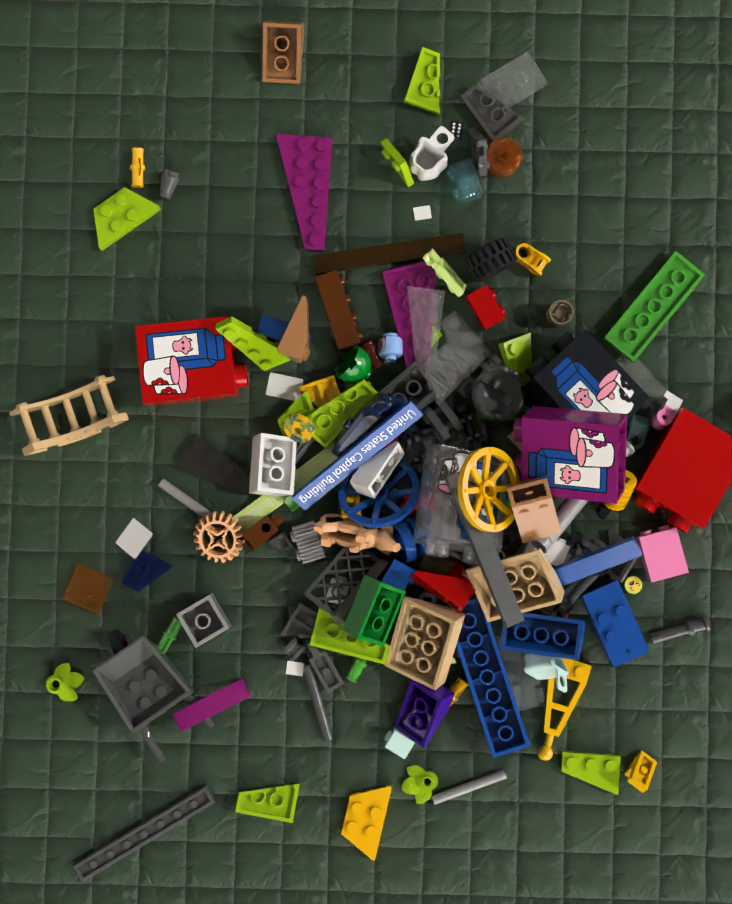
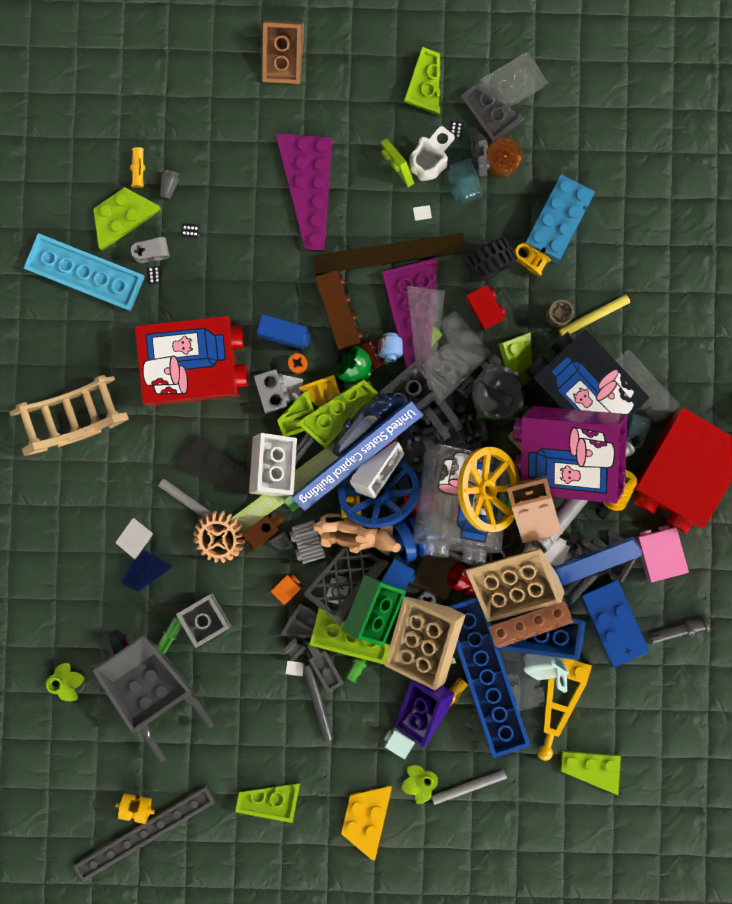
(84, 272): none -> medium azure plate
(88, 588): clear orange tile -> none
(134, 808): none -> yellow wheel
(153, 250): none -> light grey piece
(154, 274): none -> black sticker
(190, 230): none -> black sticker
(211, 705): magenta slope -> none
(252, 344): lime wing -> none
(267, 393): none -> light grey brick
(287, 588): none -> orange brick
(295, 340): medium nougat slope -> none
(297, 366): none -> orange wheel
(299, 428): piece -> none
(445, 272): yellowish green hinge -> none
(449, 589): red slope -> none
(488, 561): dark grey tile -> none
(530, 624): none -> nougat brick
(560, 217): none -> dark azure piece
(595, 315): none -> light yellow piece
(632, 584): light yellow tile -> none
(641, 771): yellow slope -> none
(654, 306): bright green plate -> none
(667, 410): leg -> none

